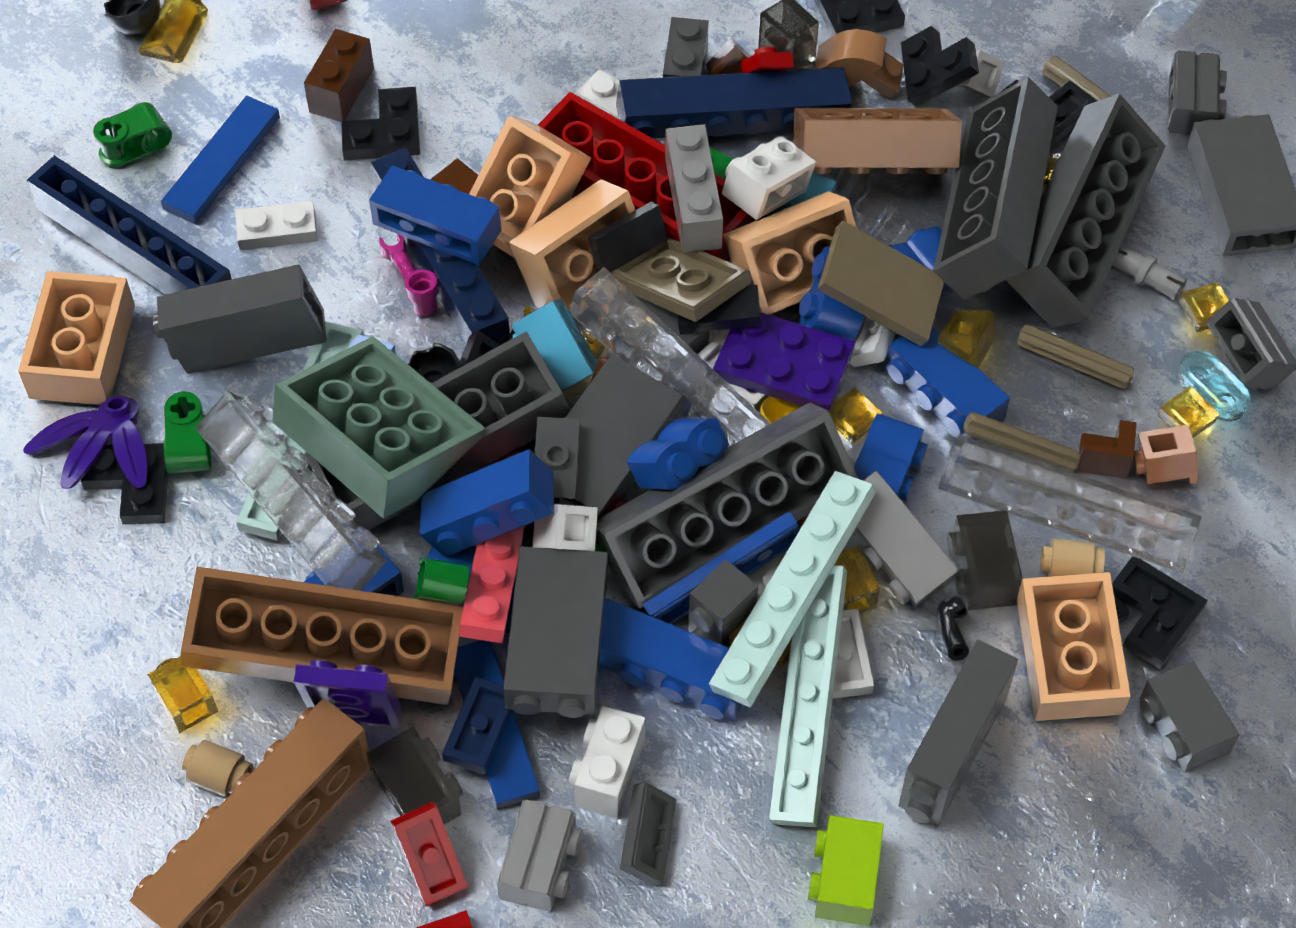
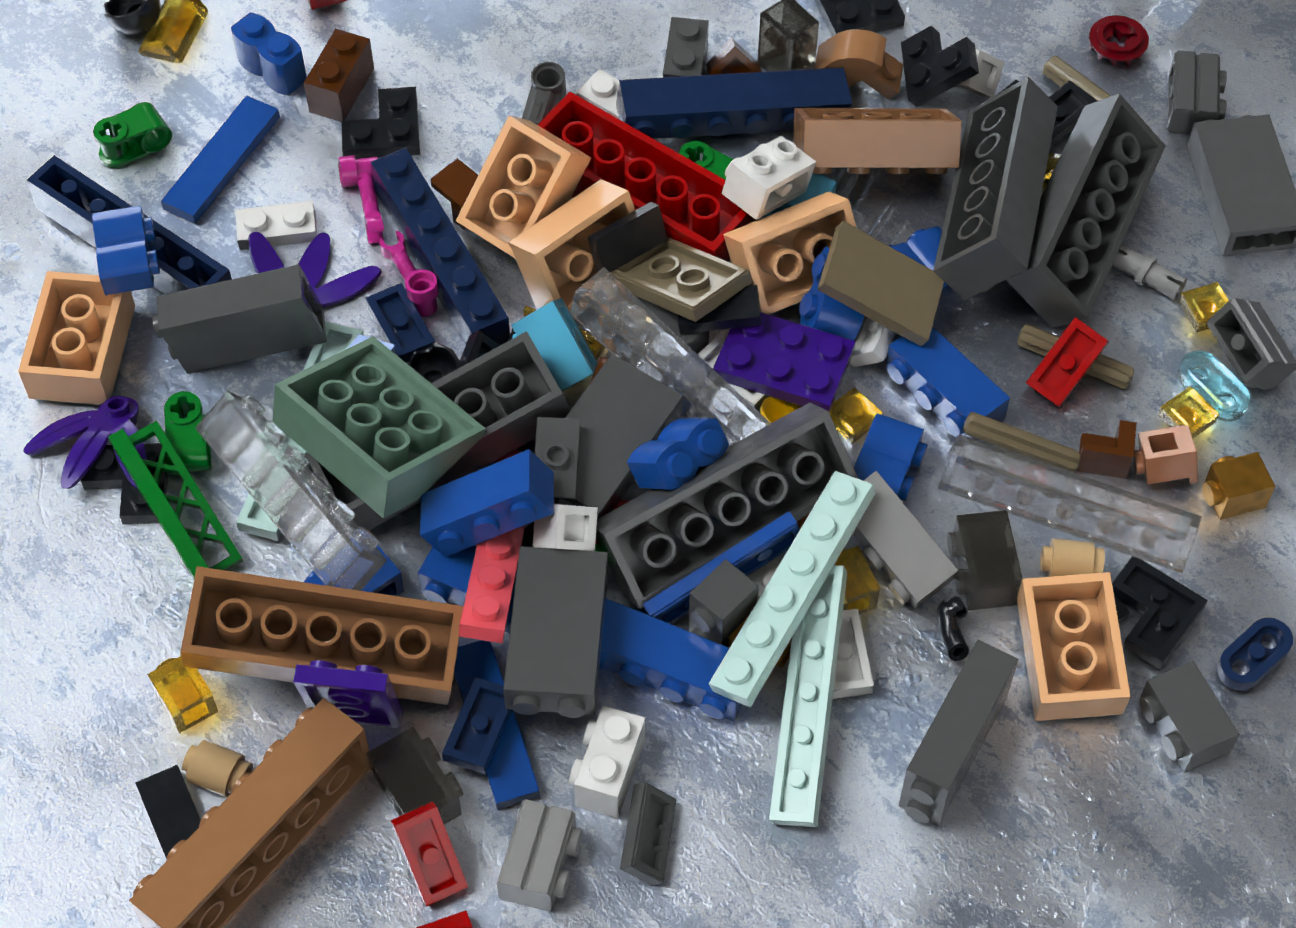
(124, 250): none -> blue brick
(159, 502): none -> green fence
(169, 807): none -> black tile
(269, 53): none -> blue brick
(314, 265): none -> dark purple plant
(359, 173): none -> dark pink brick
(399, 321): none -> dark blue plate
(435, 214): blue brick -> none
(442, 581): green piece -> none
(546, 91): none -> dark grey piece
(693, 188): light grey brick -> none
(767, 60): red plate -> none
(848, 870): lime brick -> none
(969, 334): clear yellow slope -> none
(1067, 362): none -> red plate
(1123, 29): none -> dark red gear
(1238, 485): none -> pearl gold brick
(1252, 656): none -> dark blue plate

